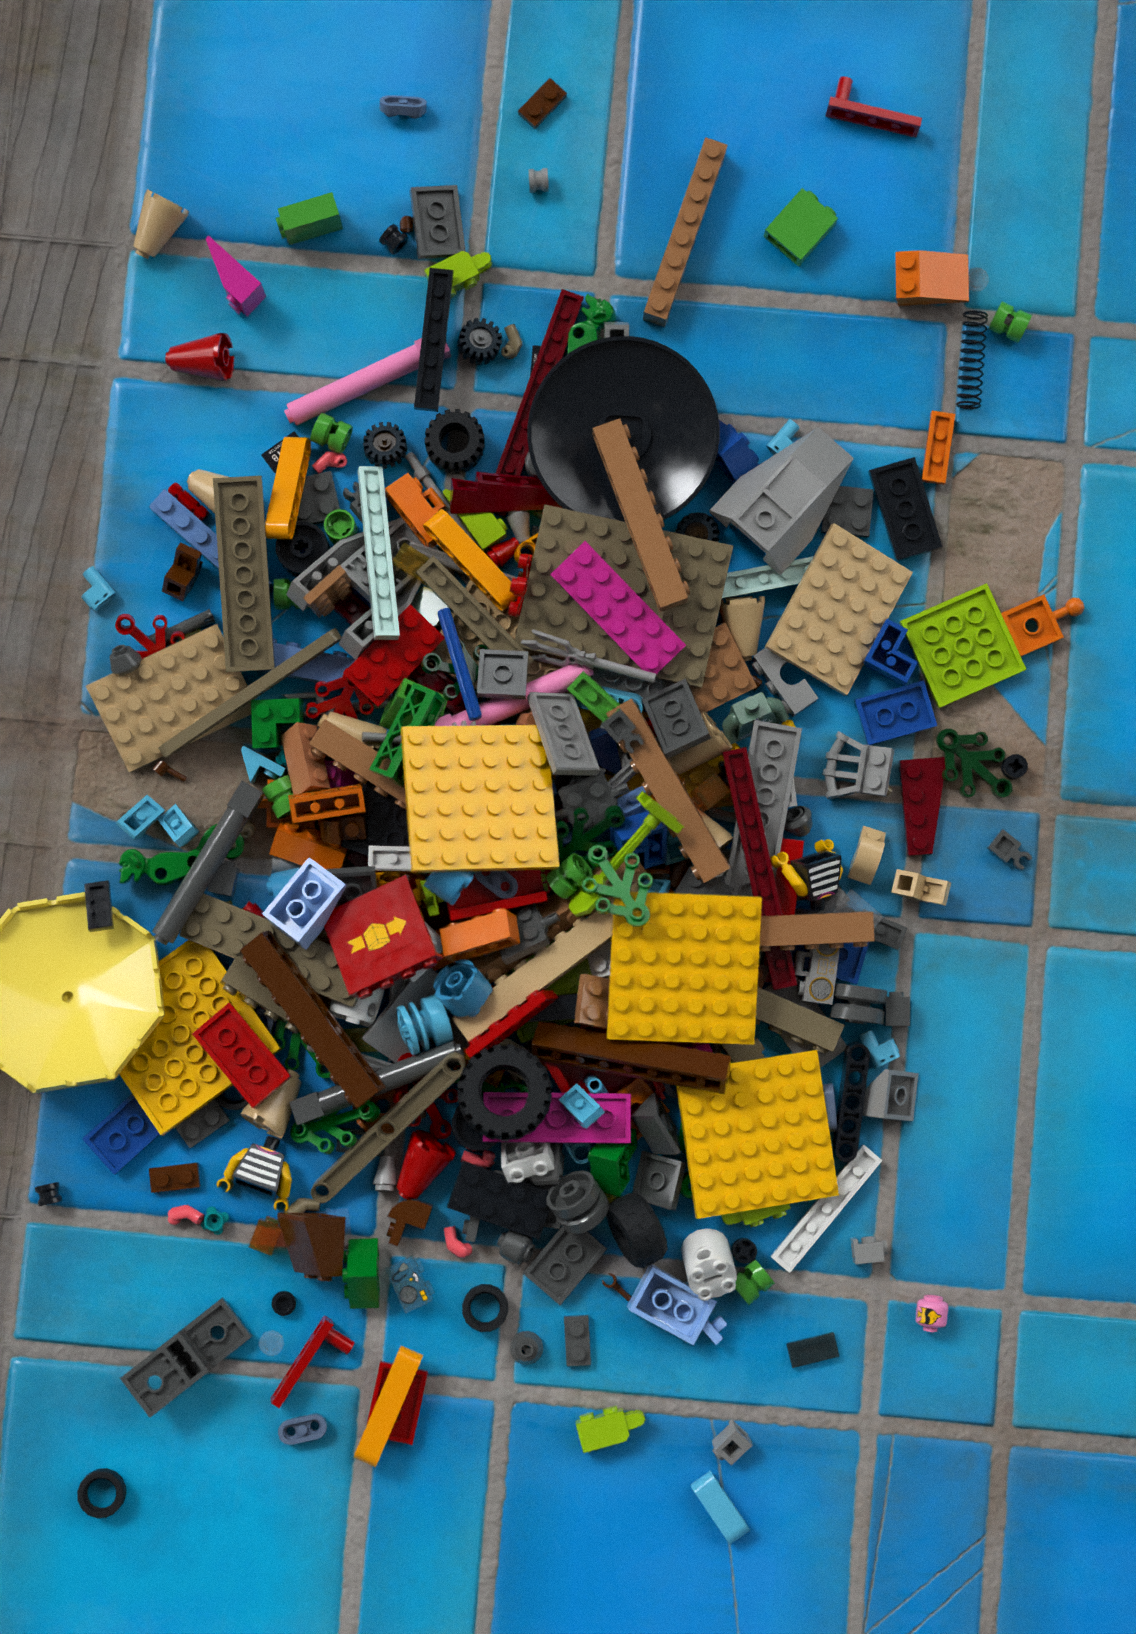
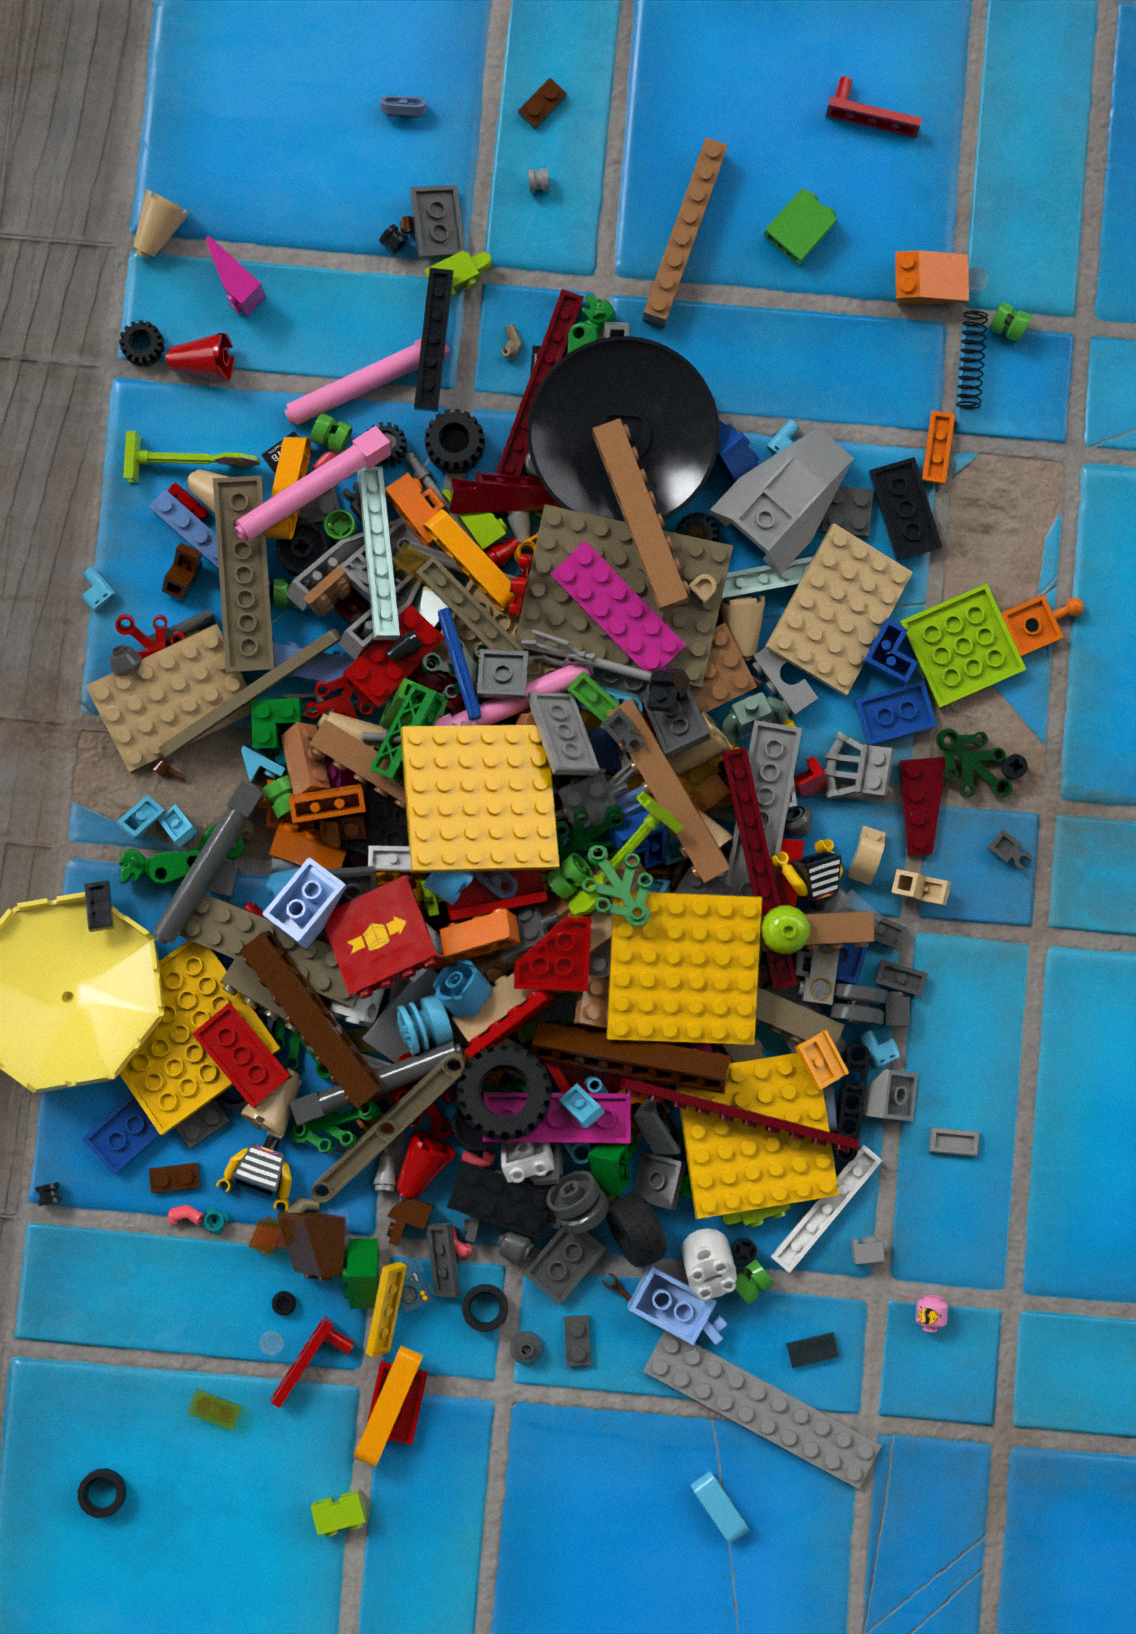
(135, 456): none -> lime piece
(141, 329): none -> black tyre
(186, 1357): dark grey bracket -> none
(215, 1409): none -> clear yellow plate
(303, 1429): sand blue plate -> none
(309, 219): bright green brick -> none
(339, 1514): none -> lime brick
(366, 452): none -> bright pink brick
(386, 1309): none -> yellow plate
(405, 646): none -> black cone
(443, 1259): none -> dark grey plate
(479, 341): black wheel -> none
(558, 958): none -> red plate
(607, 1428): lime hinge -> none
(667, 687): none -> black brick
(703, 587): none -> tan tile
(728, 1113): none -> dark red plate
(731, 1443): light grey brick -> none
(763, 1408): none -> light grey plate
(785, 929): none -> lime cylinder
(810, 780): none -> red panel
(821, 1060): none -> light orange plate
(901, 978): none -> dark grey plate
(954, 1141): none -> light grey tile

